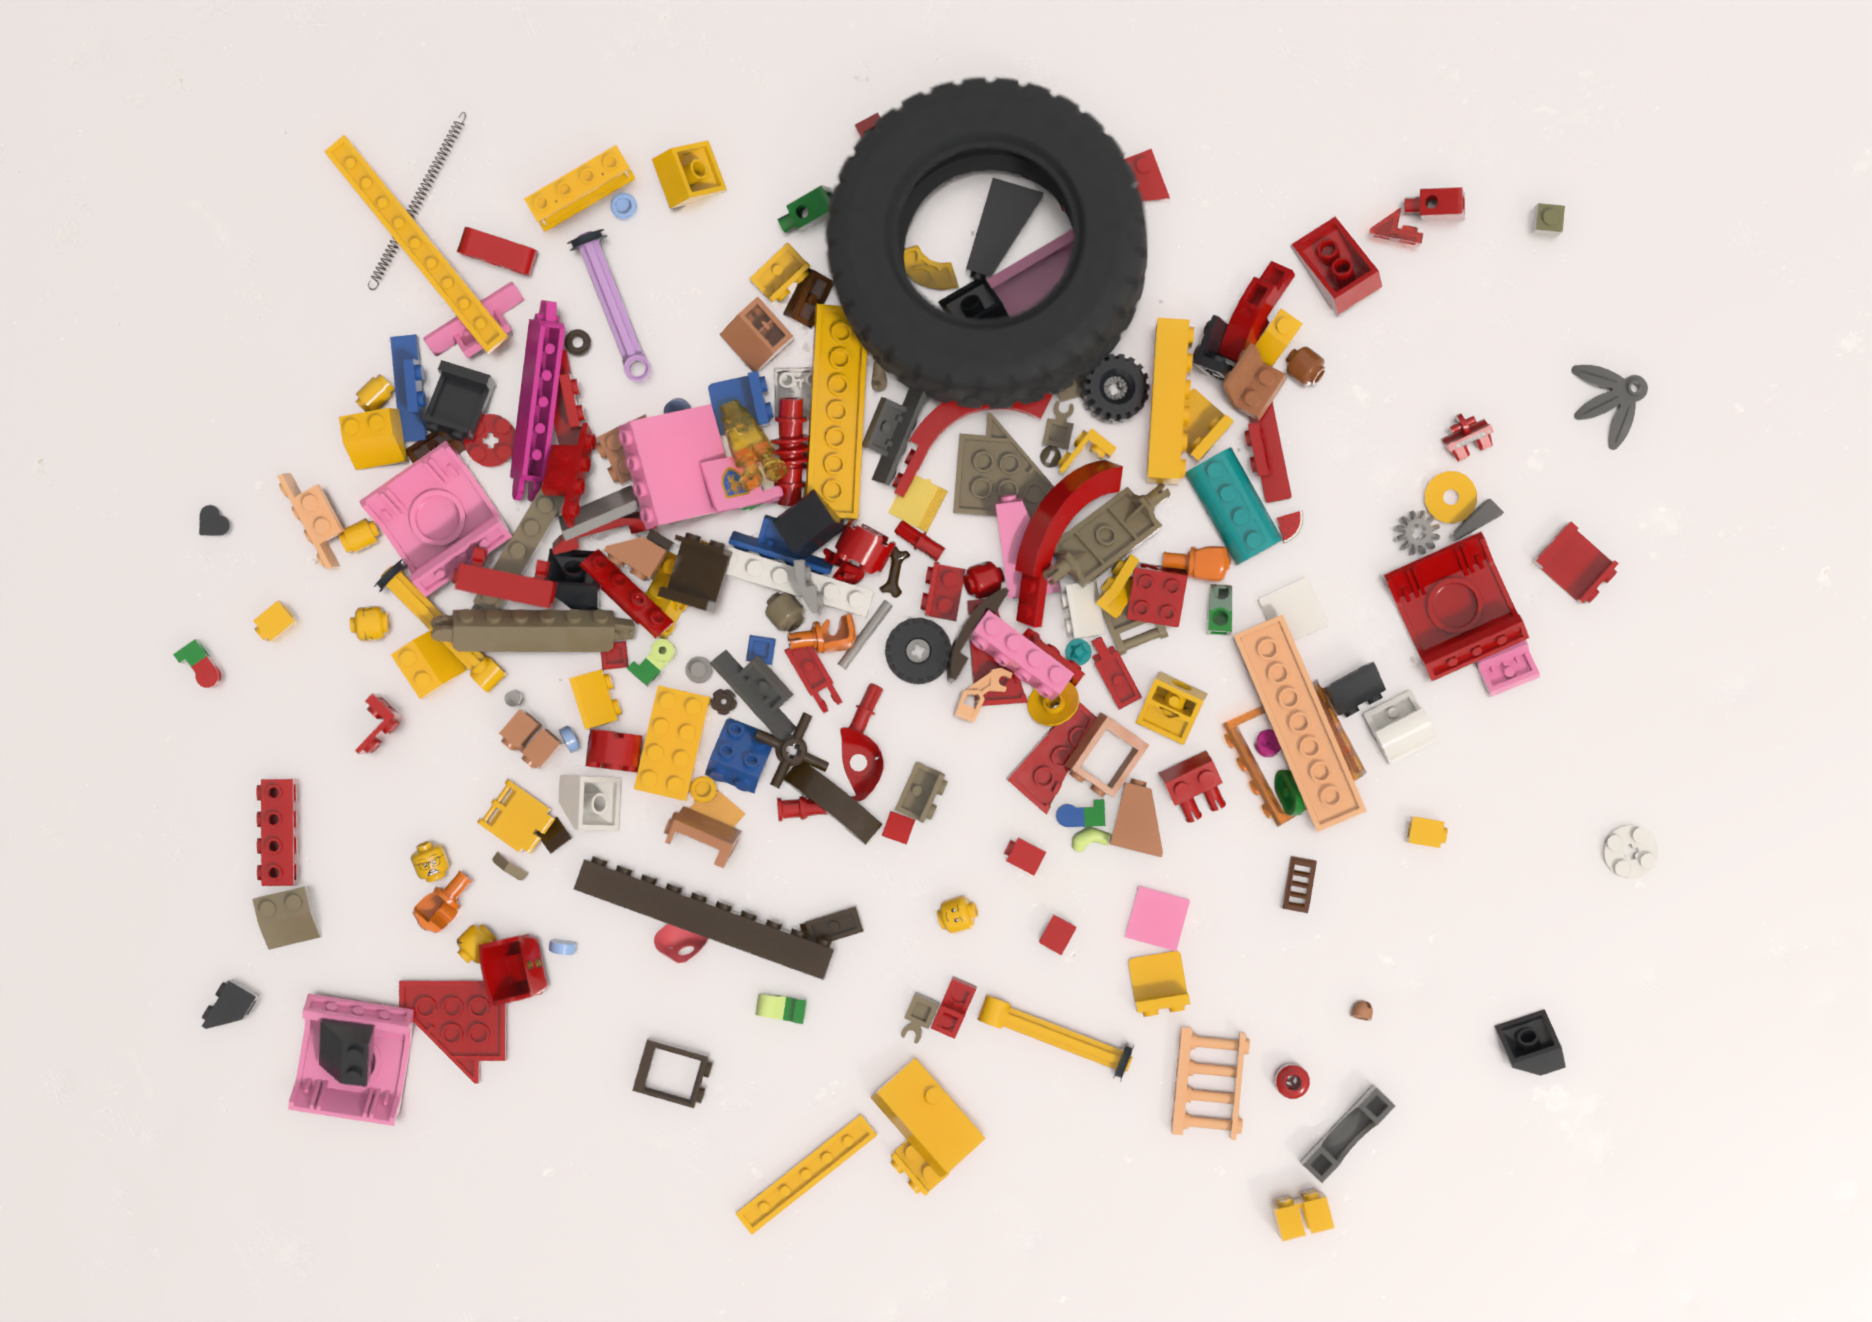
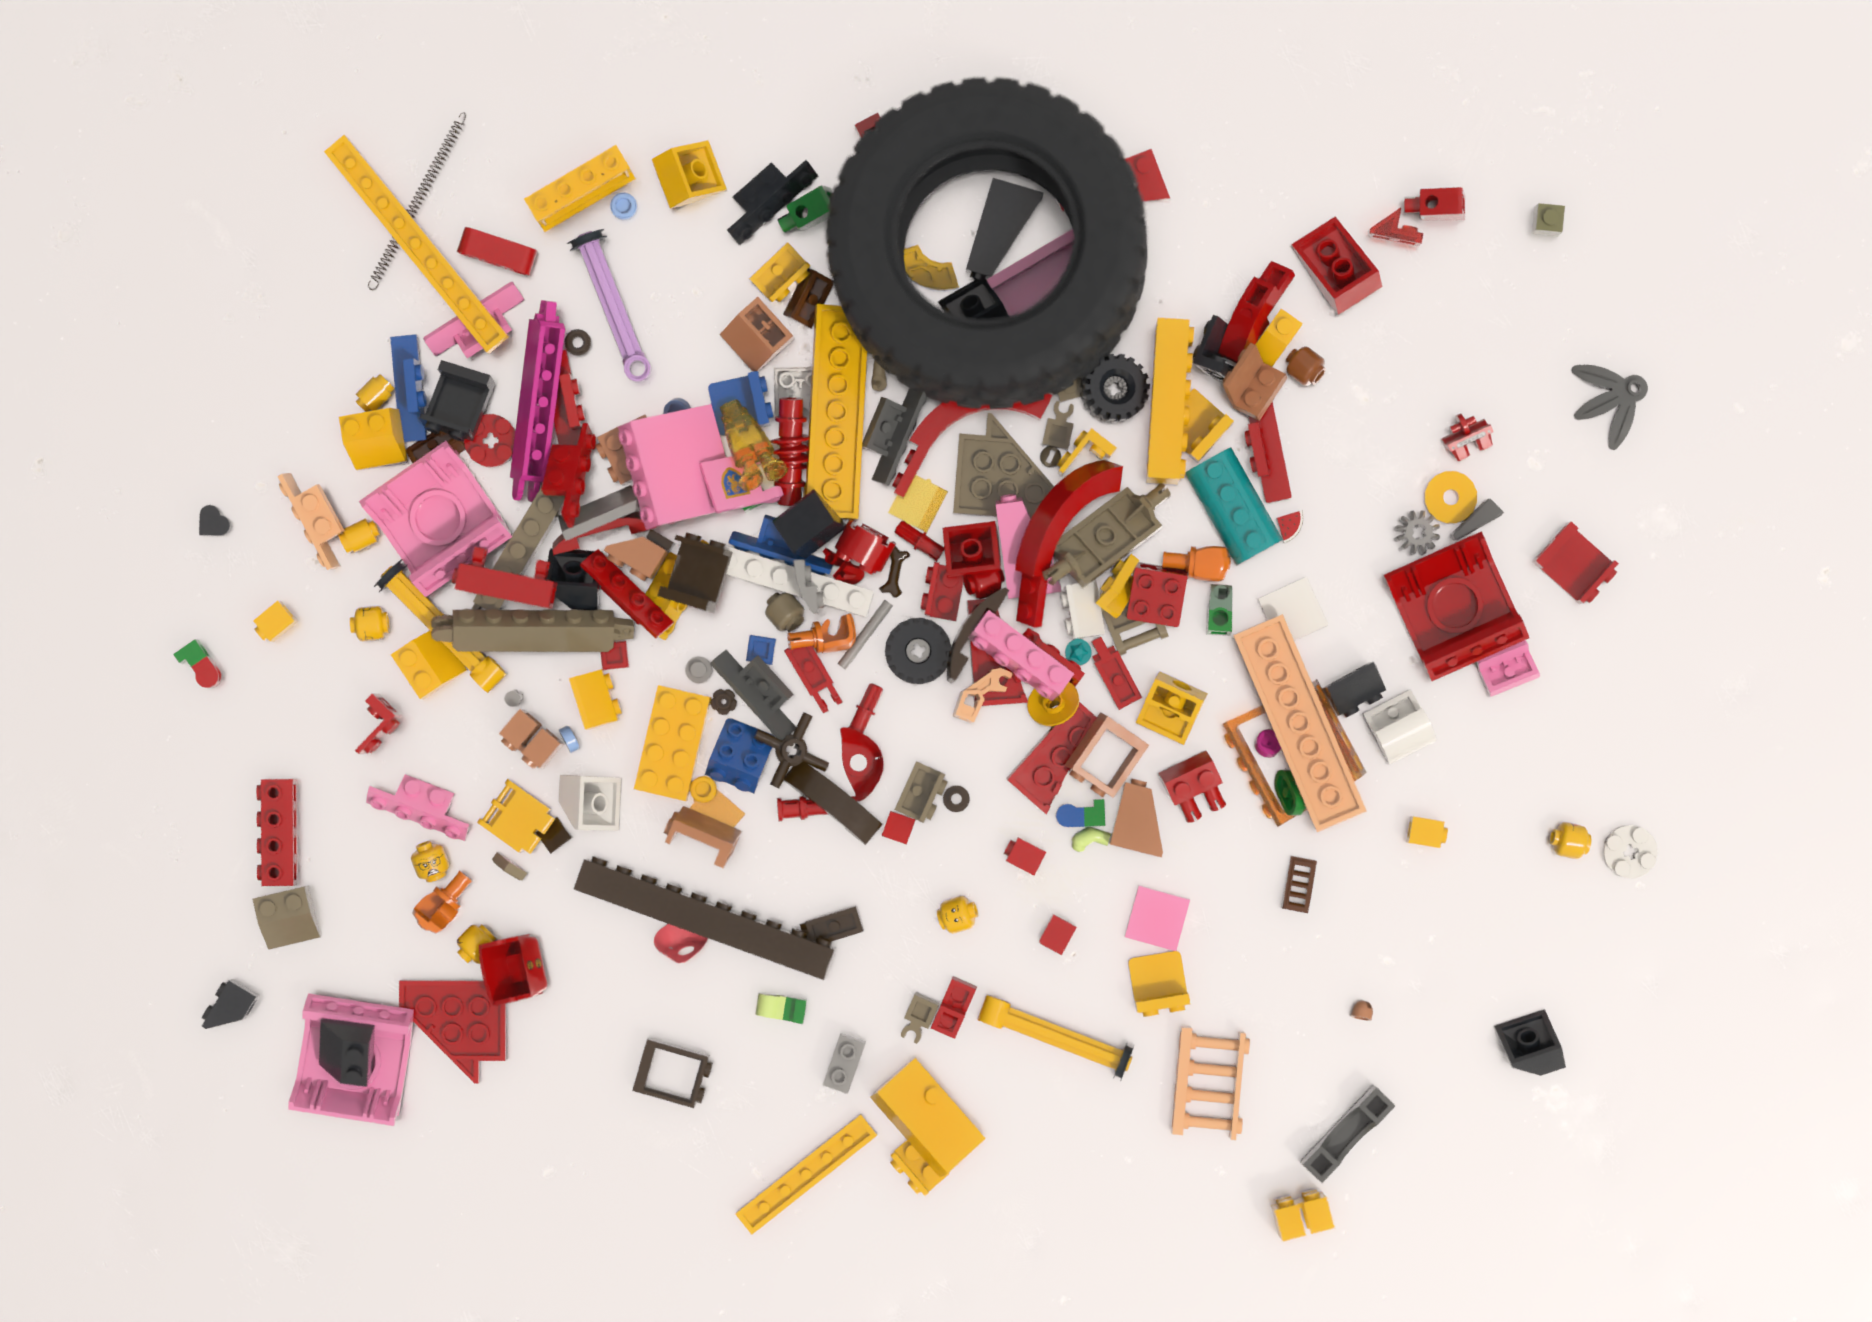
(421, 804): none -> bright pink bracket
(562, 947): light blue tile -> none
(613, 750): red brick -> none
(661, 654): leg -> none
(766, 196): none -> black bracket
(844, 1063): none -> light grey brick
(956, 790): none -> dark brown plate
(972, 549): none -> red slope
(1298, 1088): red head -> none
(1570, 840): none -> yellow head

